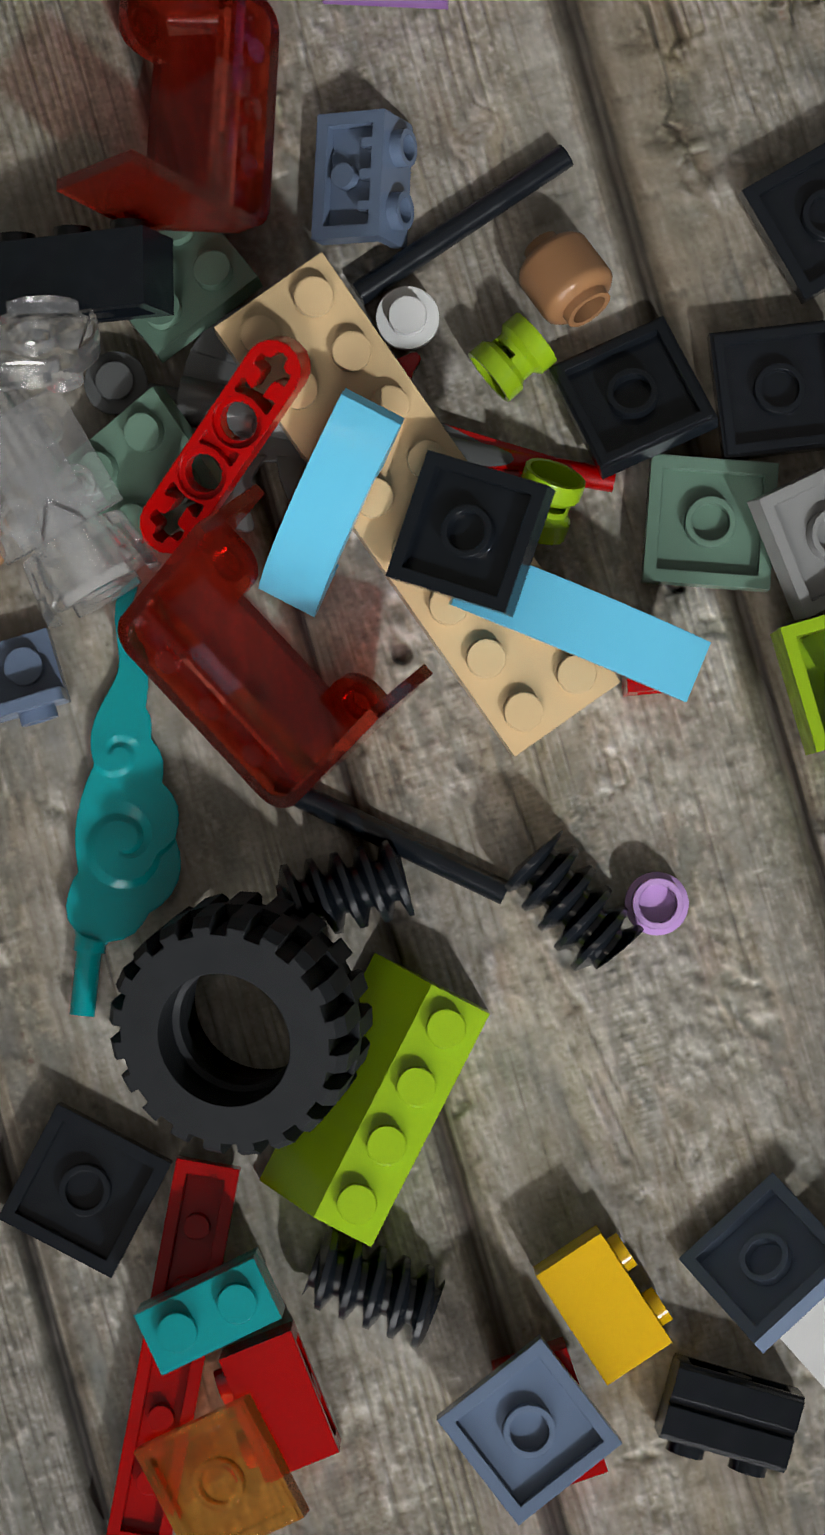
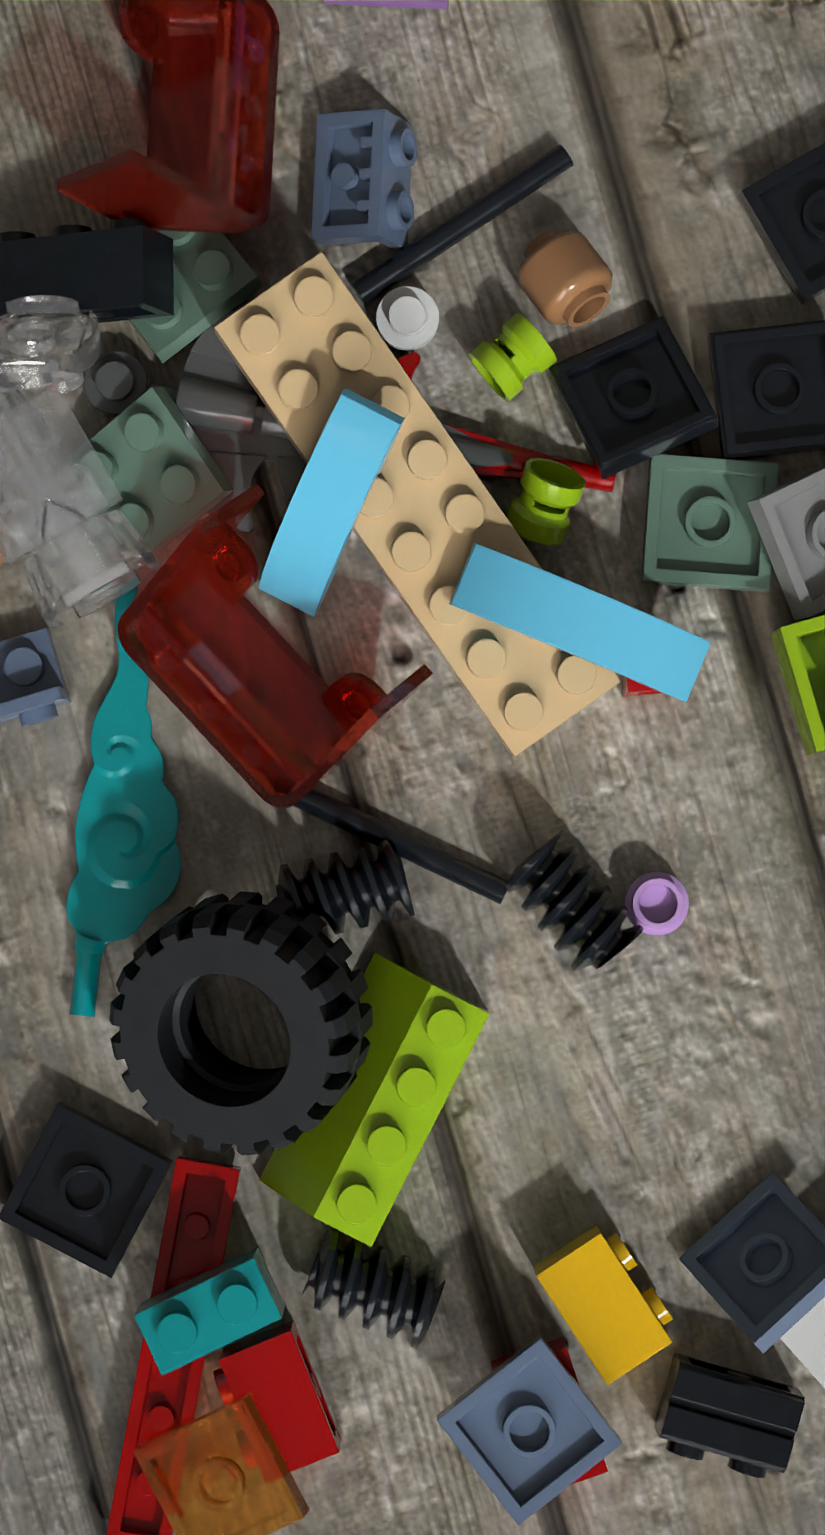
(218, 441): red beam -> none
(470, 533): black plate -> none

